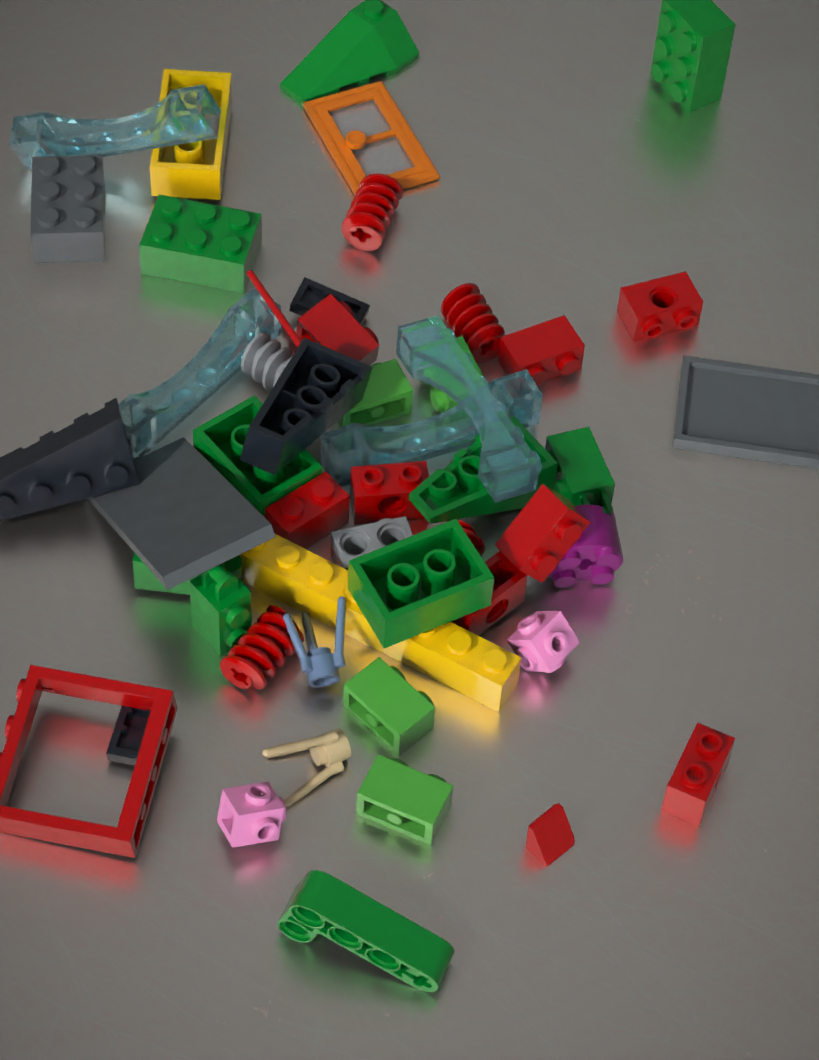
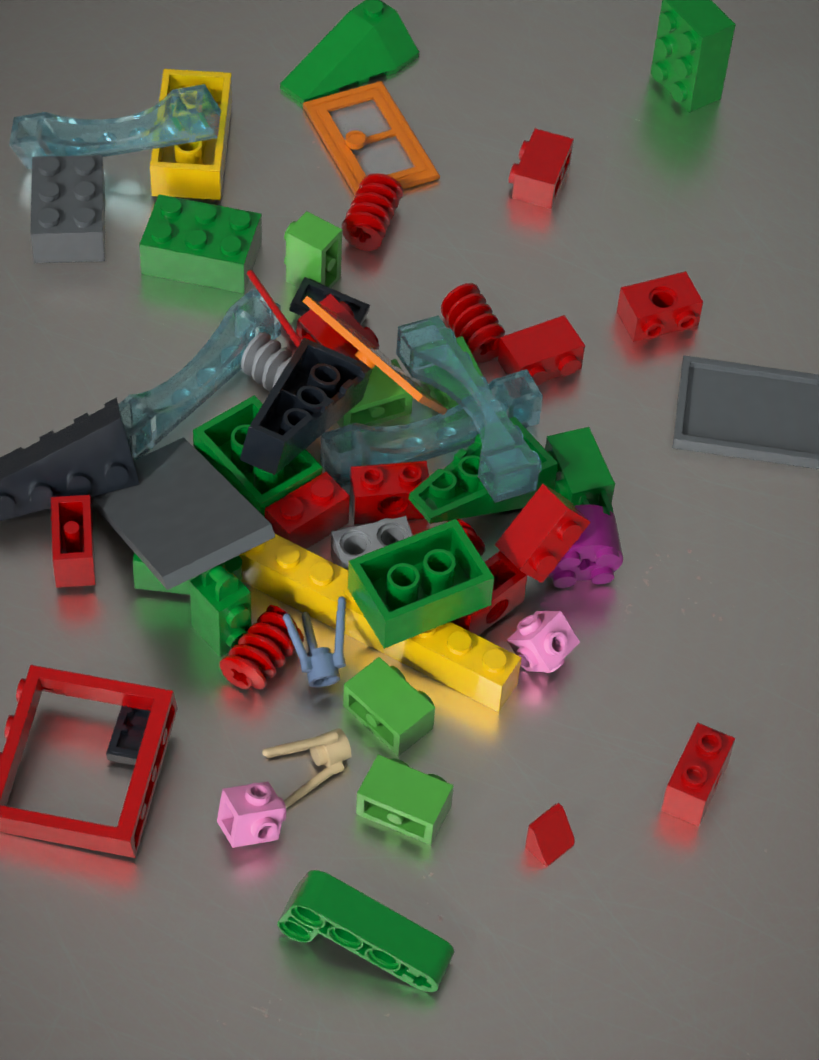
(72, 541): none -> red brick
(313, 251): none -> bright green brick
(372, 356): none -> orange door
(541, 168): none -> red brick

